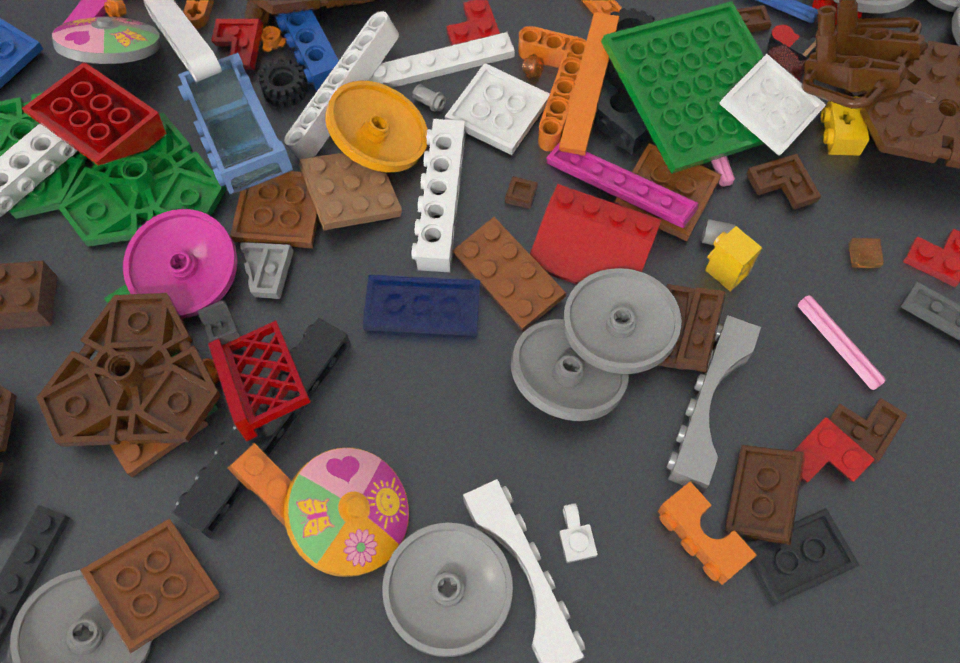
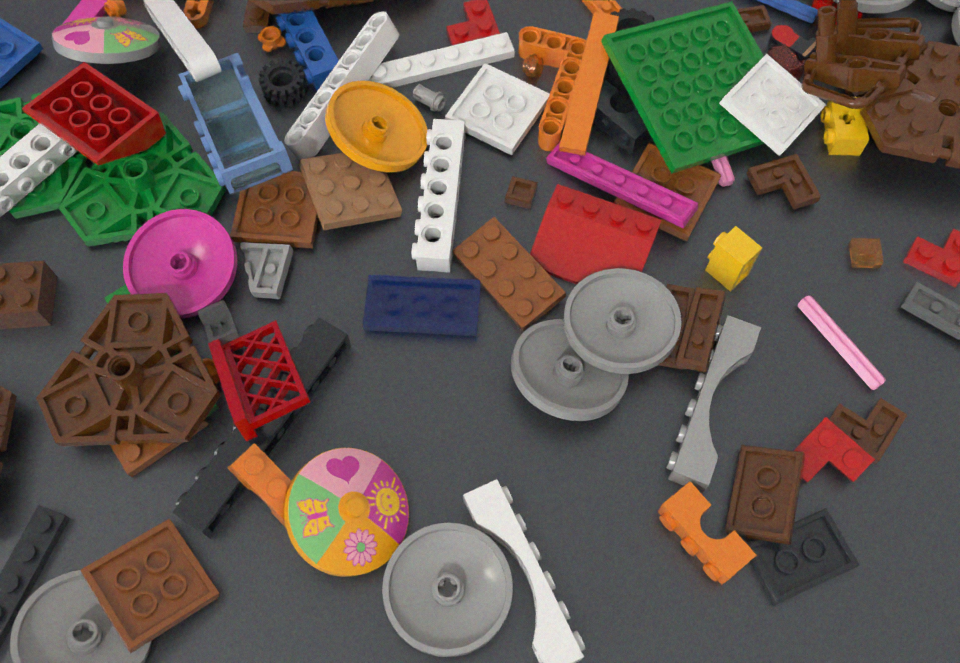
(242, 36): red plate -> none
(576, 539): white plate -> none
(713, 229): light grey beam -> none

